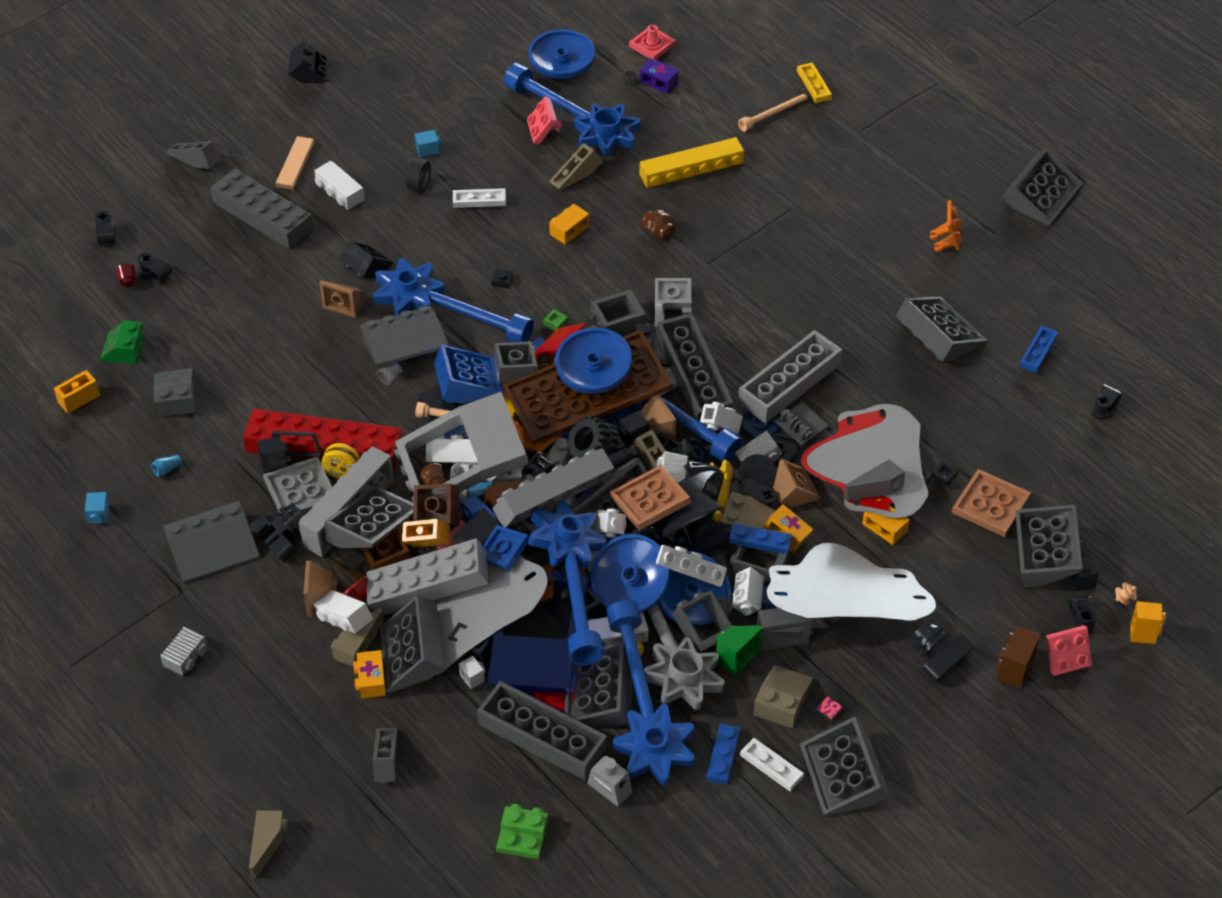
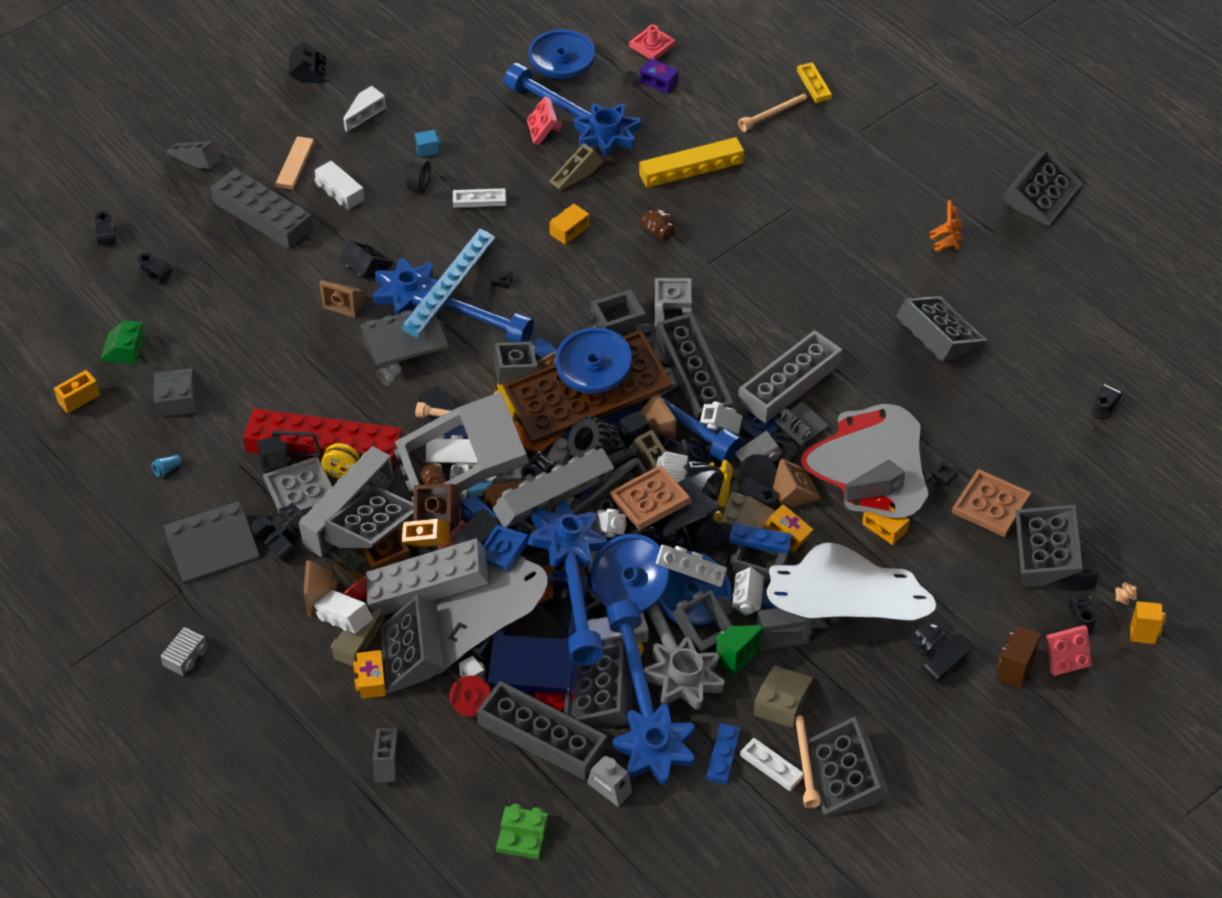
(97, 507): dark azure brick -> none
(126, 274): dark red hat -> none
(266, 838): dark tan slope -> none
(365, 106): none -> white slope
(448, 283): none -> dark azure plate
(465, 375): blue slope -> none
(469, 694): none -> red tile
(553, 342): red piece -> none
(555, 320): bright green tile -> none
(811, 798): none -> light nougat piece
(829, 709): tile -> none
(1038, 349): blue plate -> none

